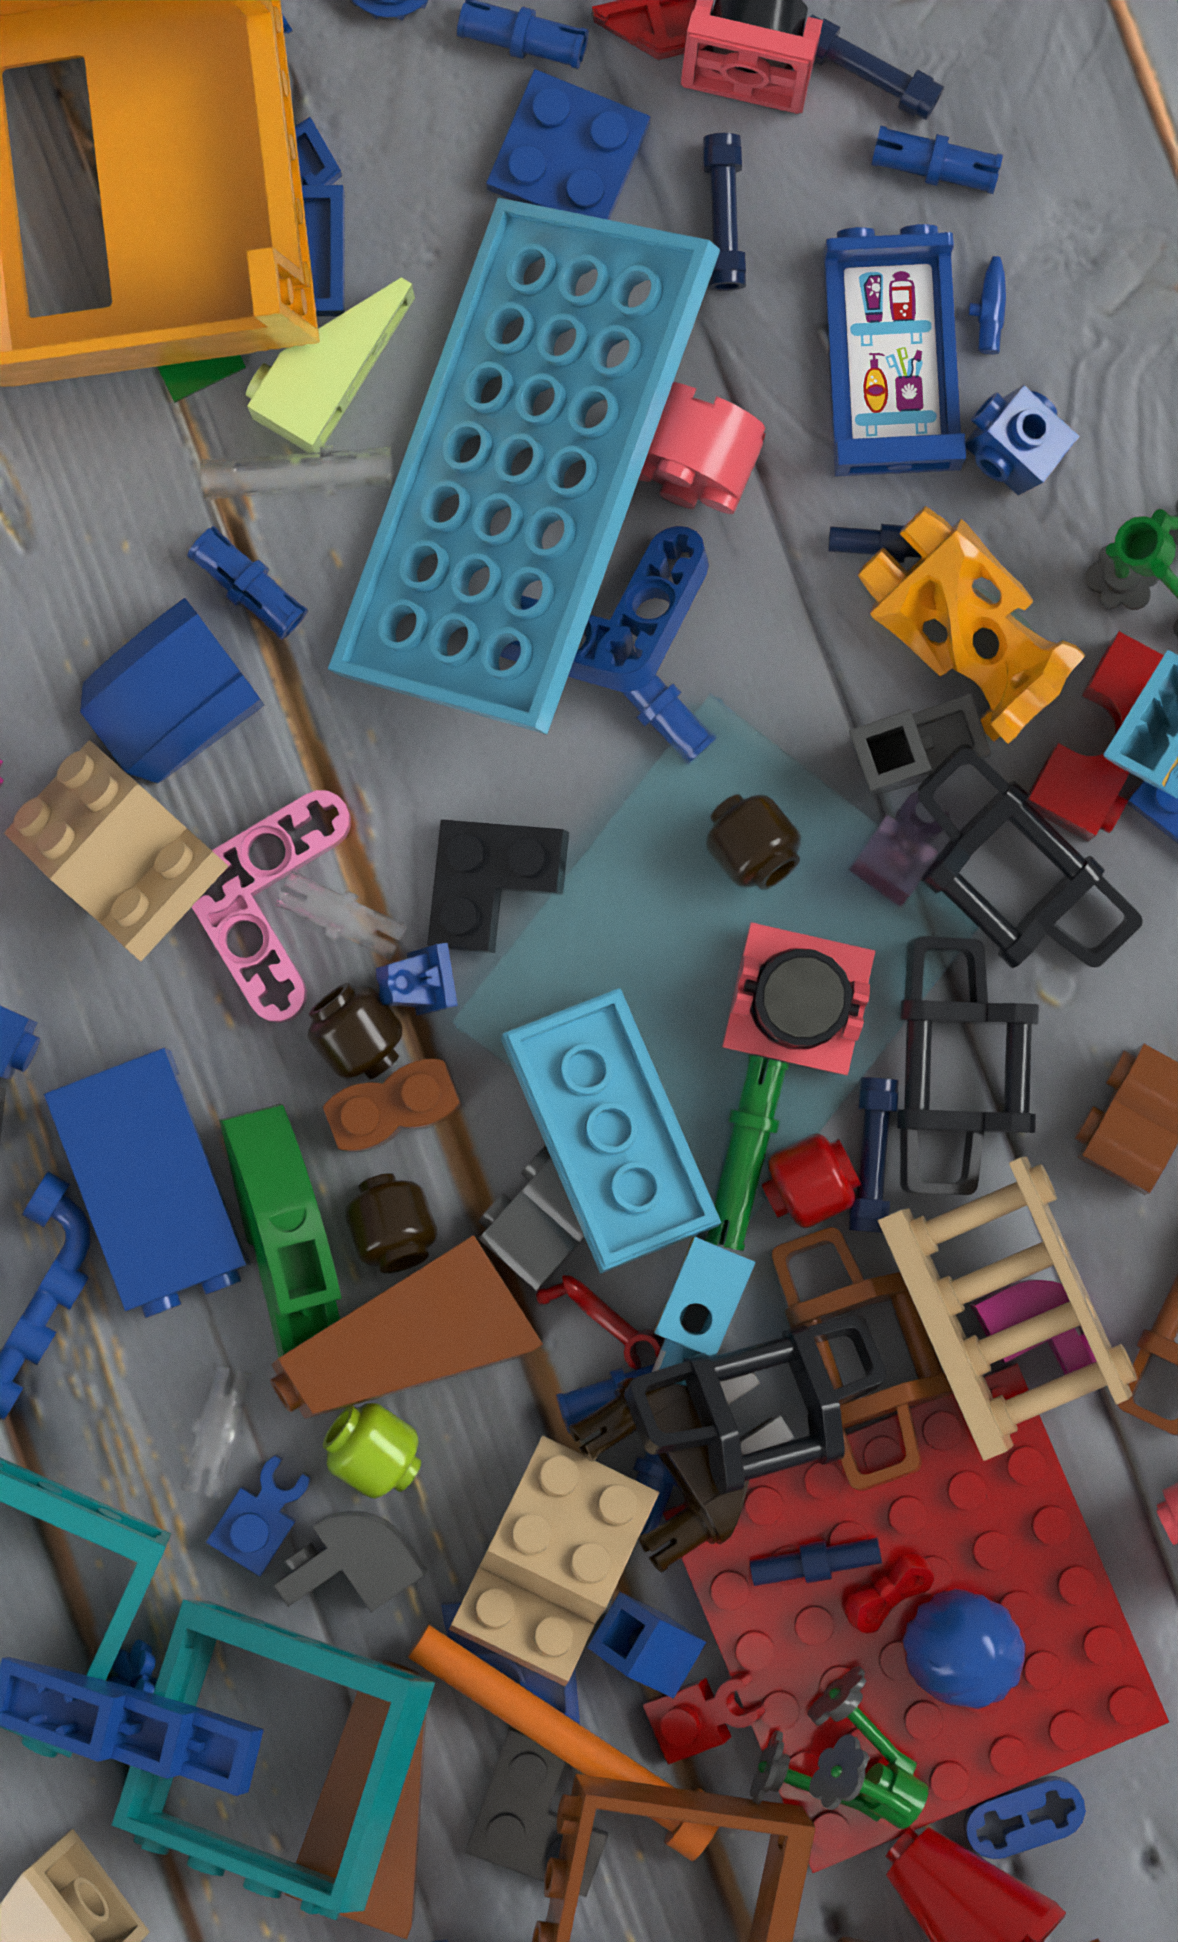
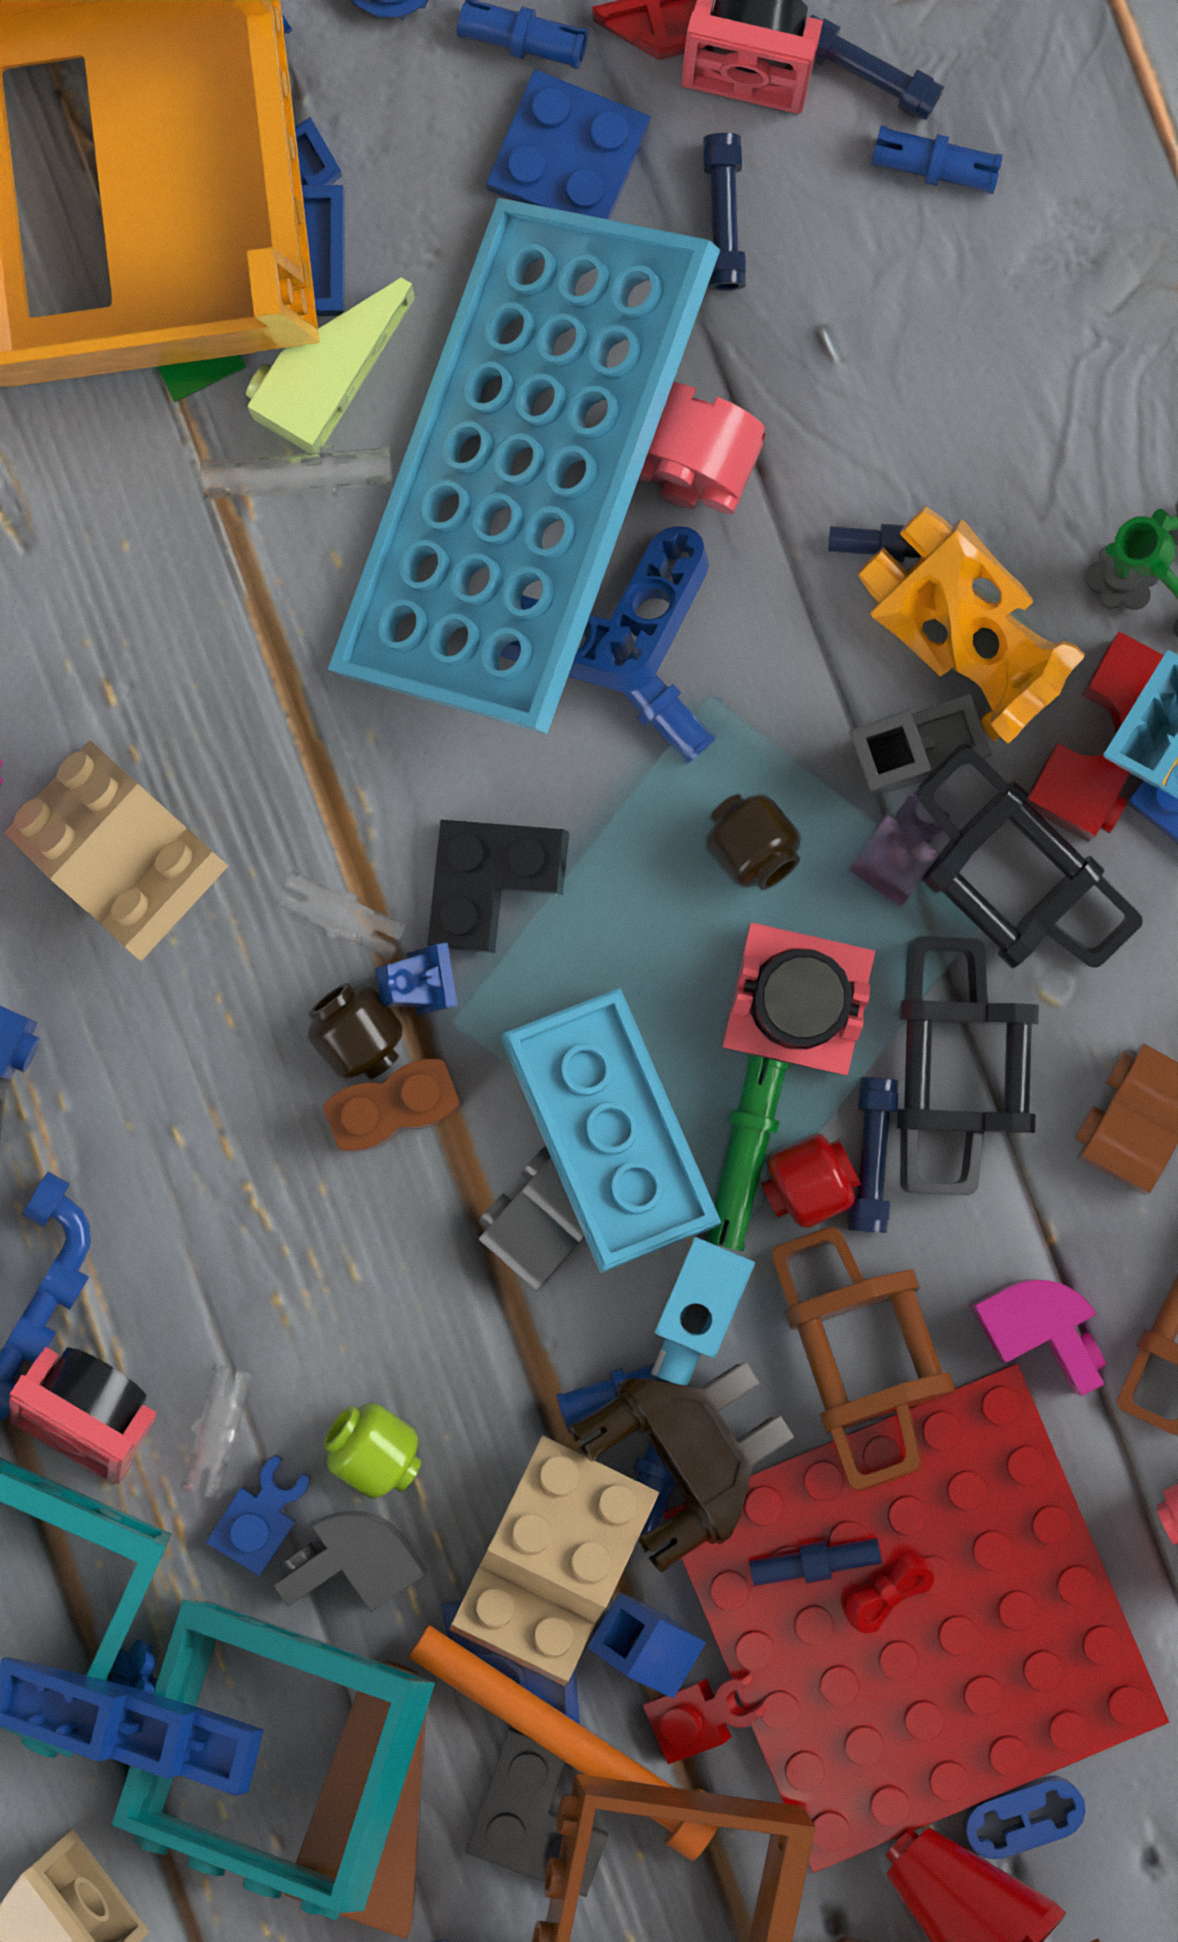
(82, 1411): none -> coral piece
(147, 1182): blue panel -> none
(166, 695): blue slope -> none
(241, 905): bright pink beam -> none
(247, 582): blue pin -> none
(282, 1224): green slope -> none
(391, 1223): dark brown head -> none
(418, 1332): dark orange slope -> none
(604, 1316): red piece -> none
(719, 1429): black bar -> none
(883, 1792): plant -> none
(892, 352): panel -> none
(964, 1649): blue hair -> none
(969, 1358): tan fence -> none
(991, 308): blue helmet -> none
(1019, 438): blue brick -> none

